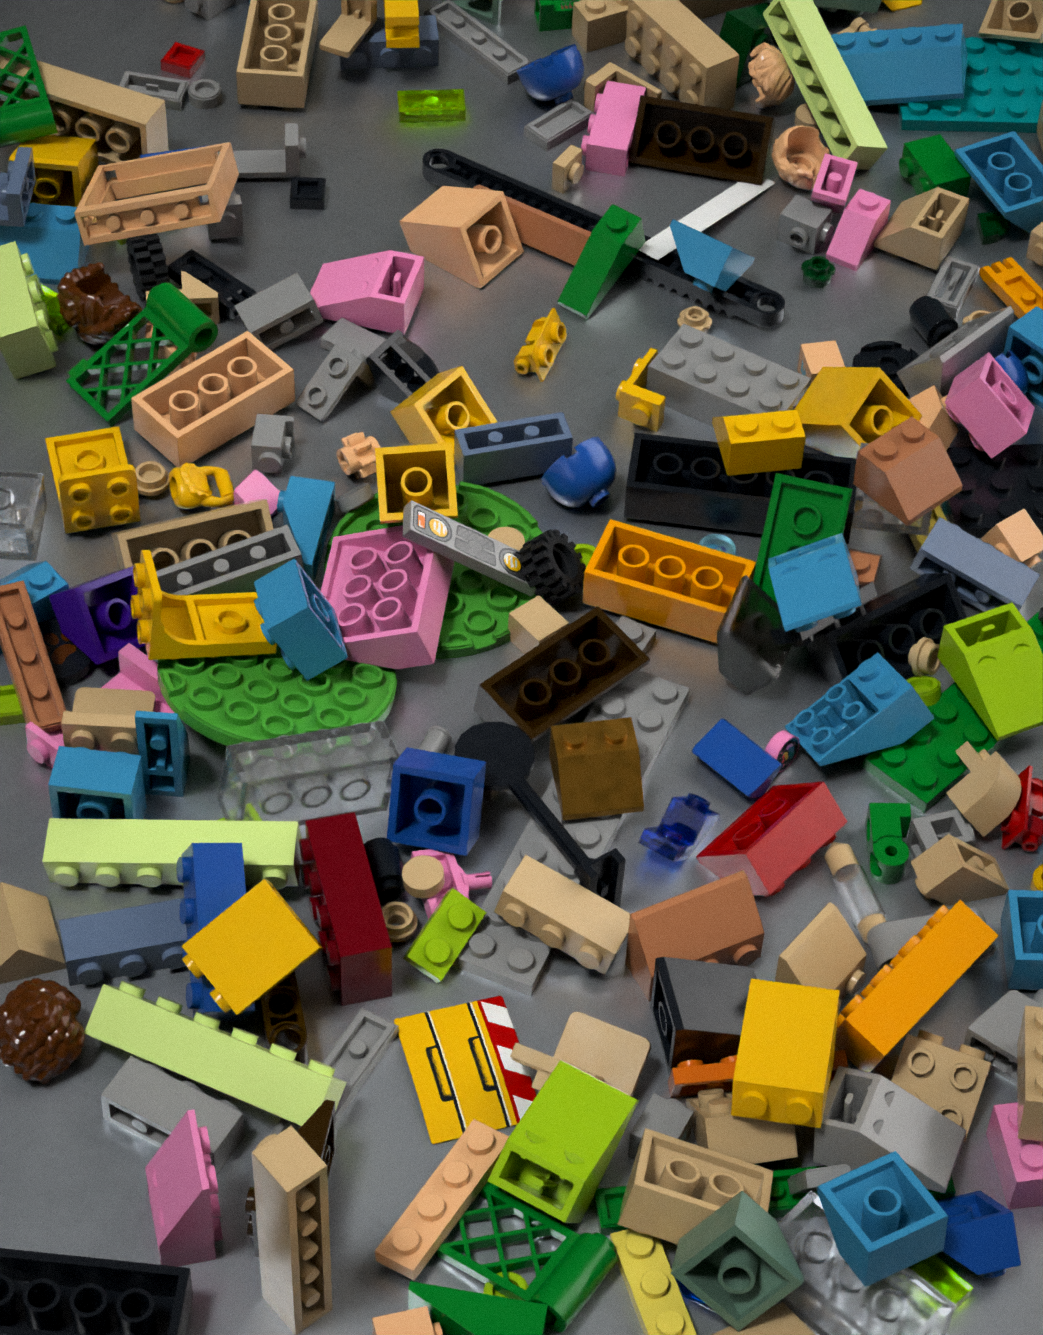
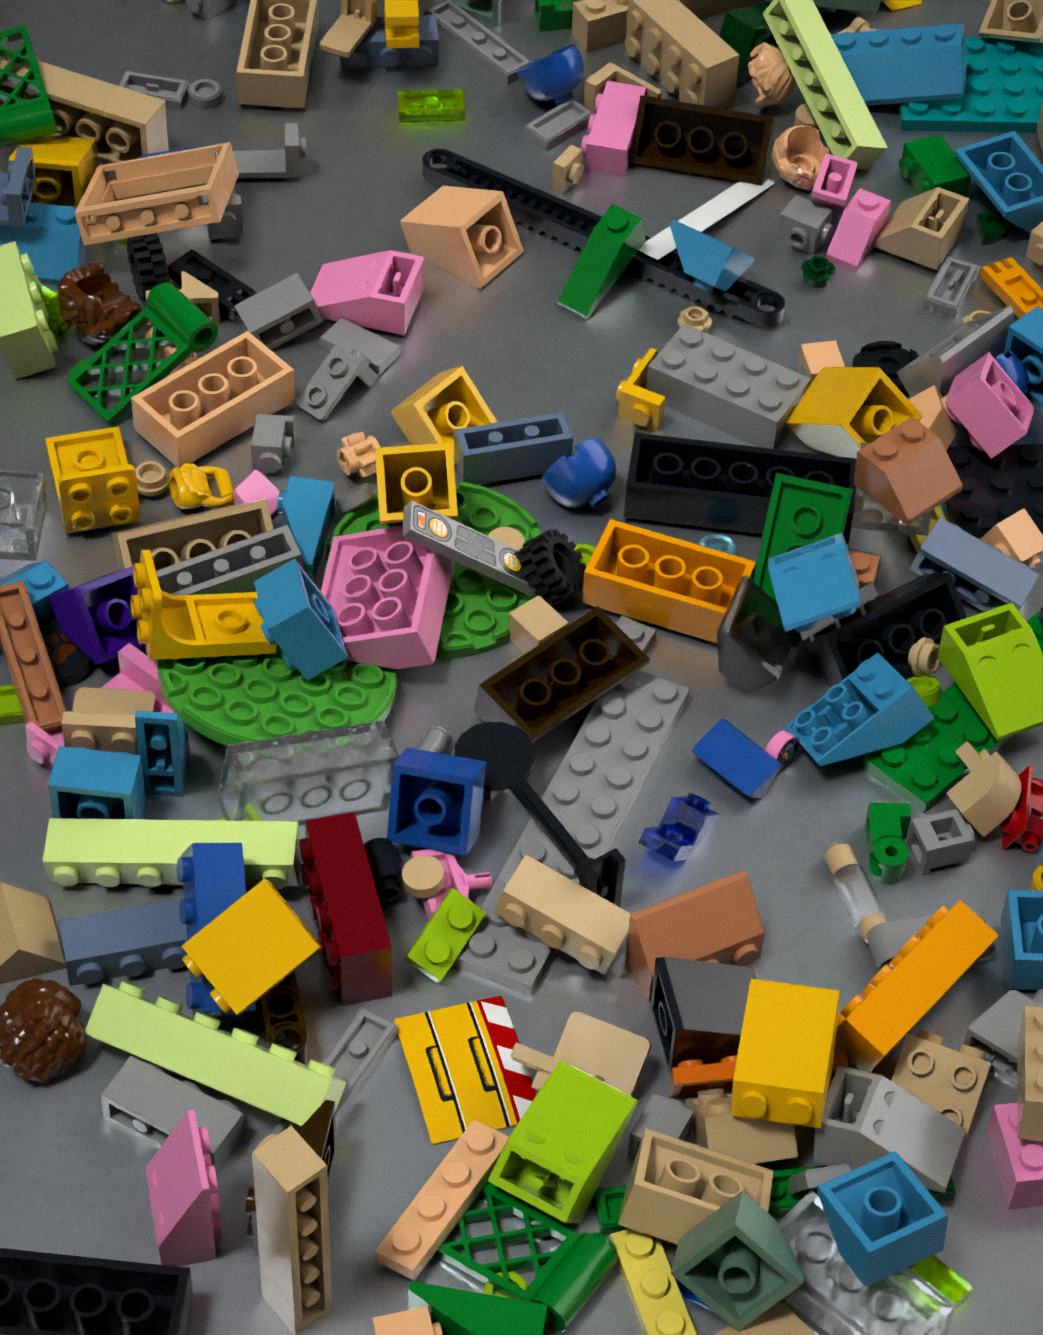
(182, 60): red tile -> none
(307, 193): black tile -> none
(399, 913): tan plate -> none
(400, 367): black slope -> none
(541, 346): yellow hinge -> none
(546, 231): nougat tile -> none
(596, 768): pearl gold slope -> none
(760, 441): yellow slope -> none
(776, 836): red slope -> none
(824, 956): tan slope -> none
(931, 319): black brick -> none
(957, 872): tan slope -> none
(980, 1234): blue slope -> none

